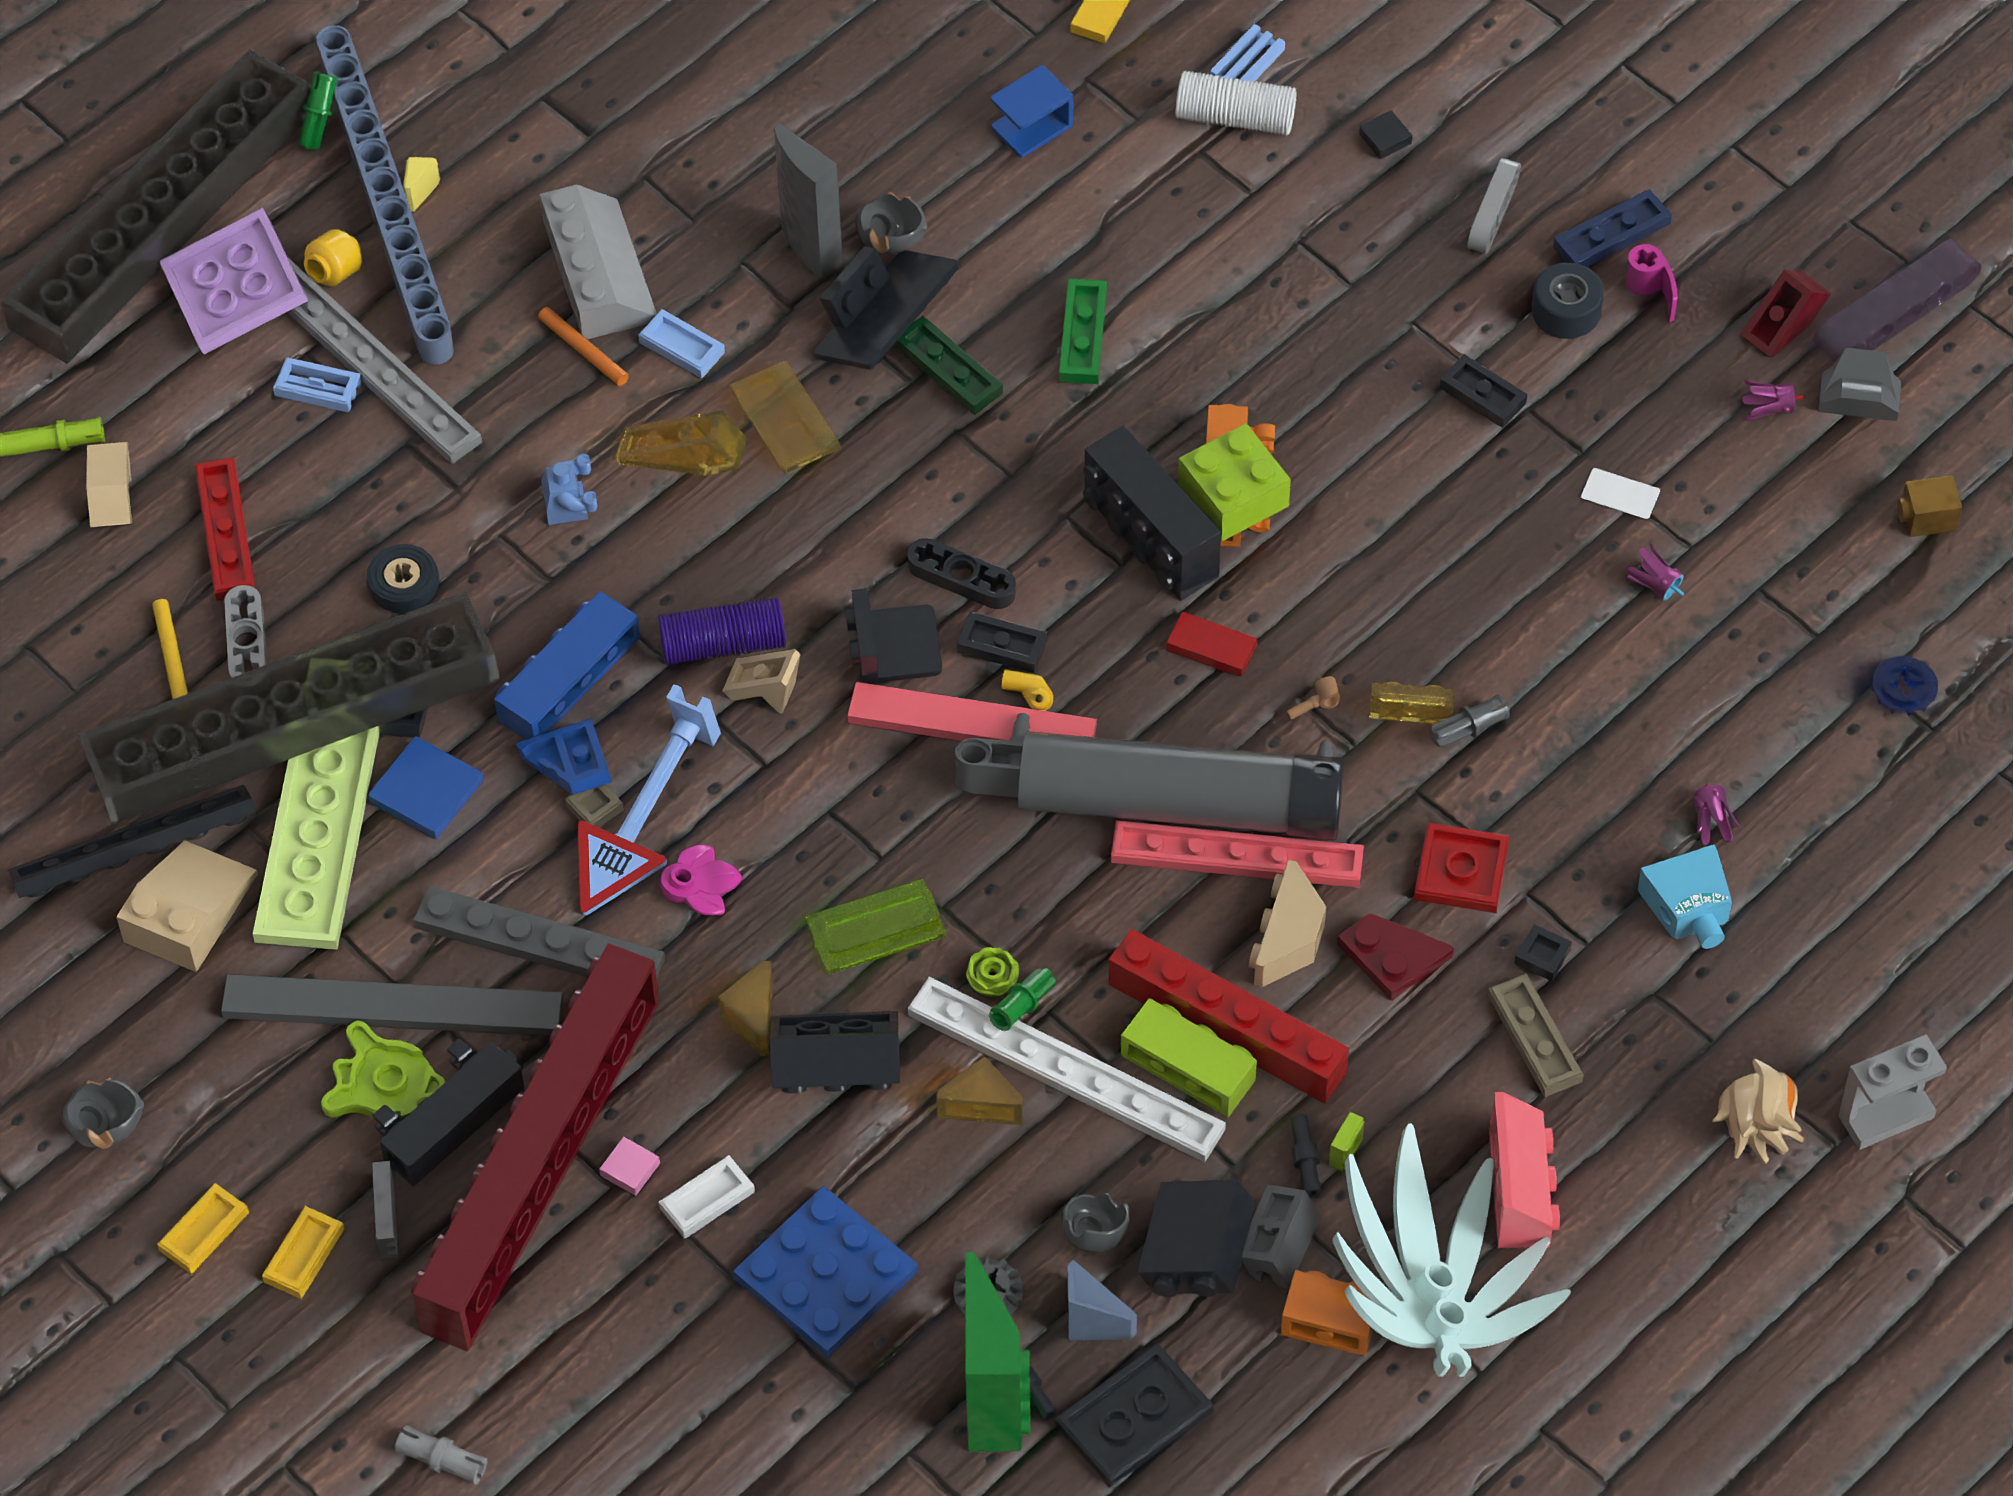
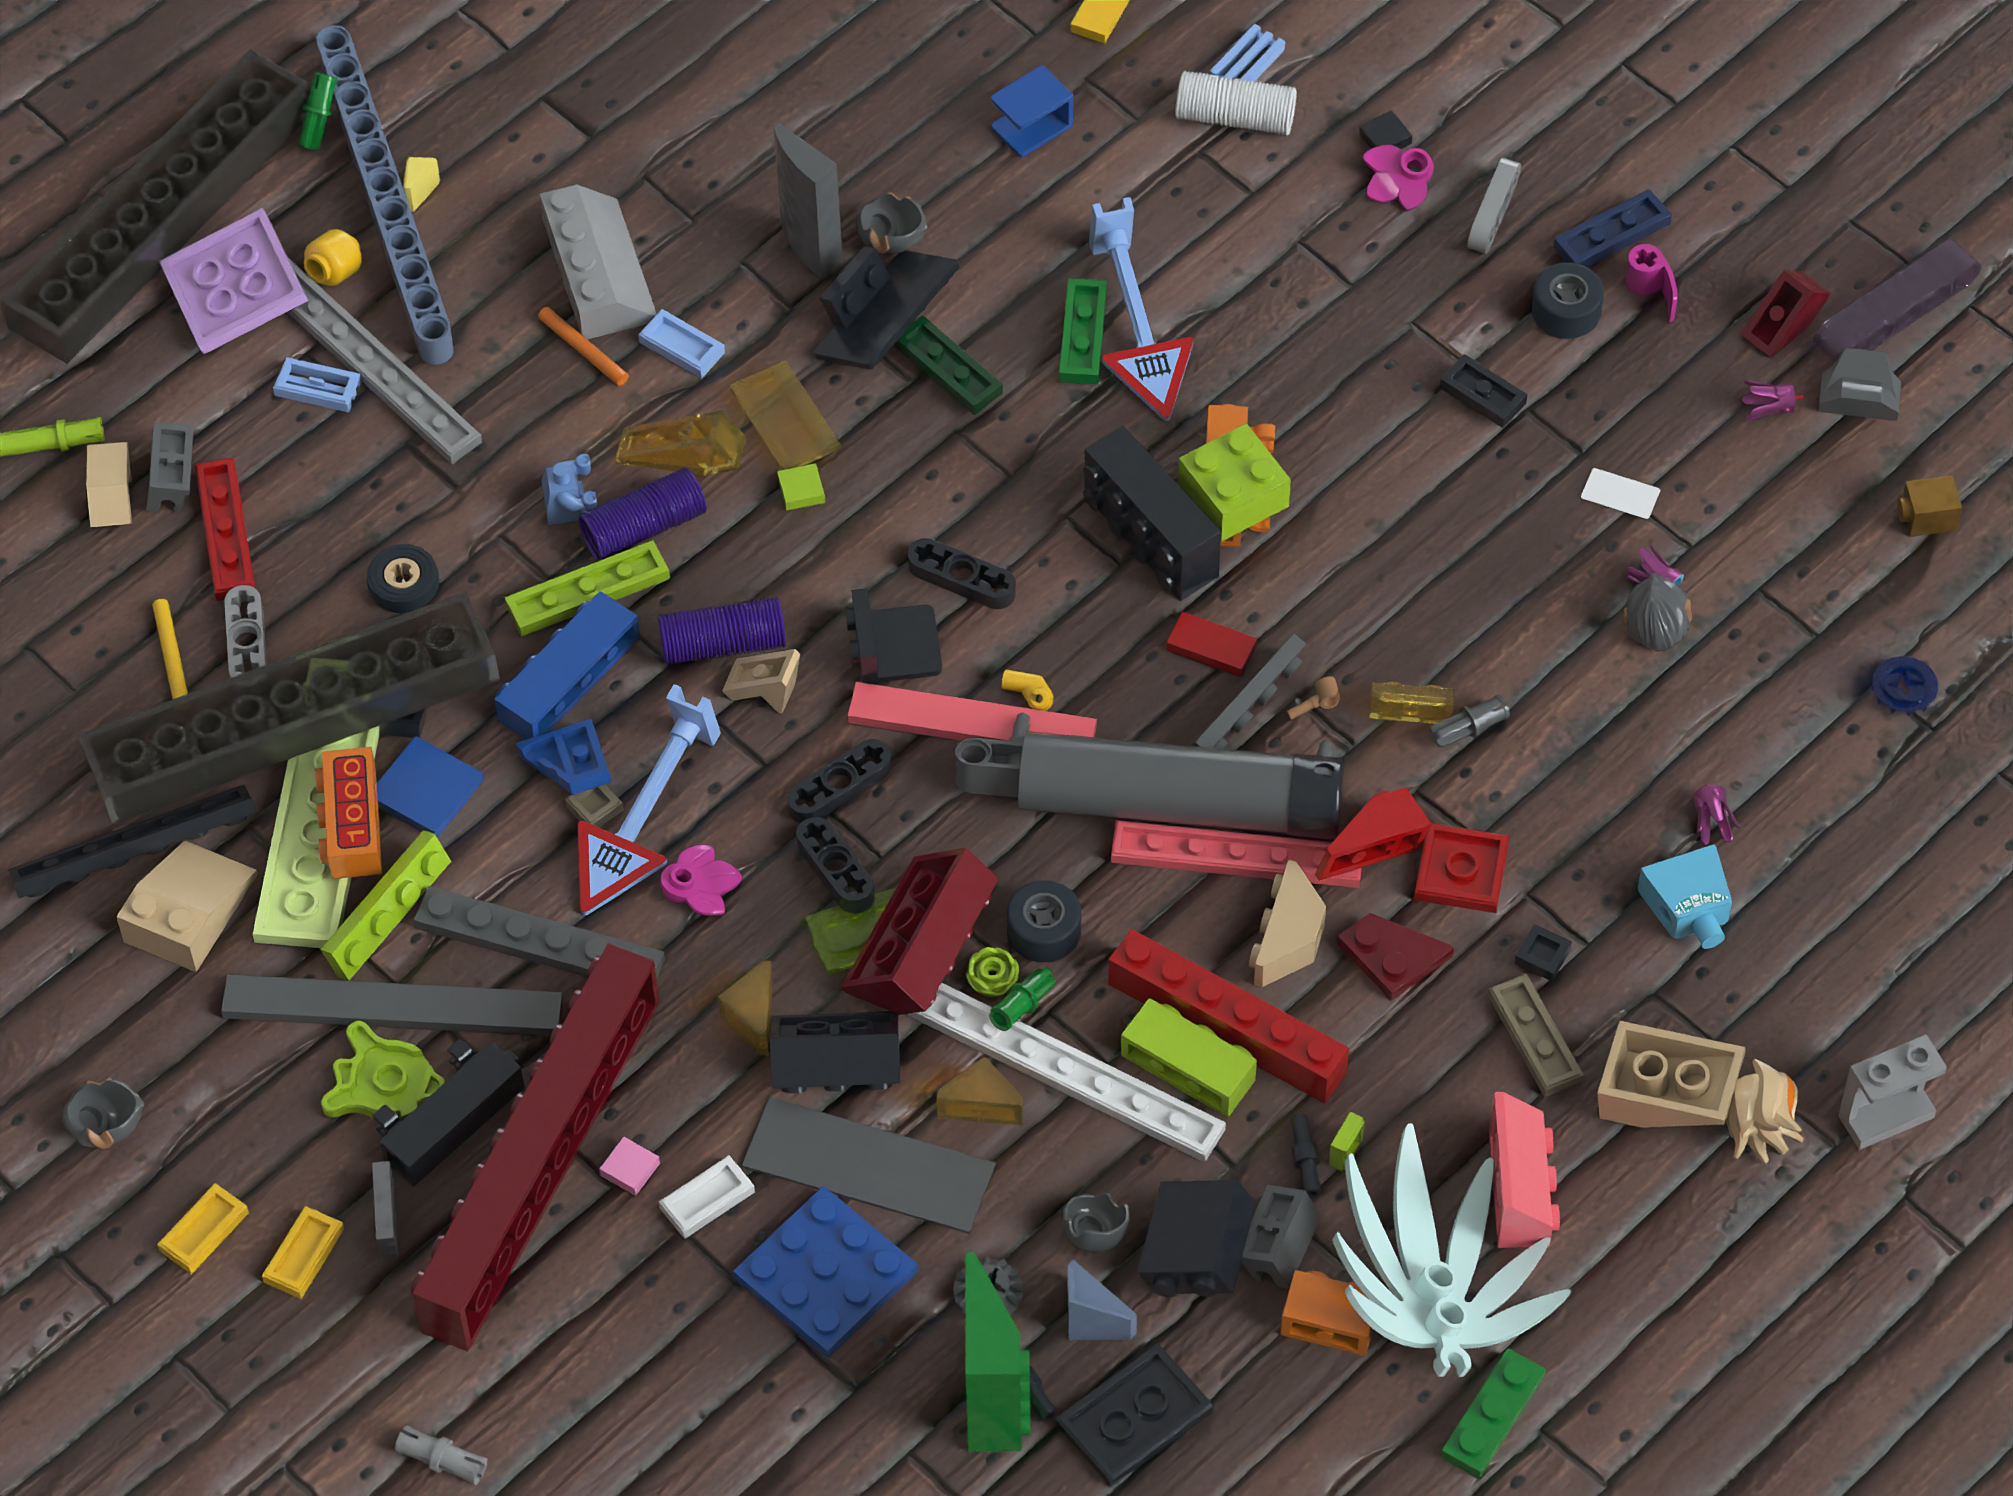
(169, 465): none -> dark grey hinge
(349, 813): none -> orange brick
(386, 905): none -> lime plate
(563, 595): none -> lime plate
(638, 518): none -> dark purple piece
(801, 487): none -> lime tile
(837, 880): none -> black beam
(847, 765): none -> black beam
(869, 1165): none -> dark grey window
(921, 931): none -> dark red slope
(1002, 642): black plate -> none
(1031, 912): none -> black wheel
(1152, 368): none -> light blue piece
(1258, 690): none -> dark grey plate
(1382, 830): none -> red slope
(1393, 177): none -> dark pink plate
(1493, 1413): none -> green plate
(1657, 613): none -> dark grey hair
(1667, 1078): none -> tan slope

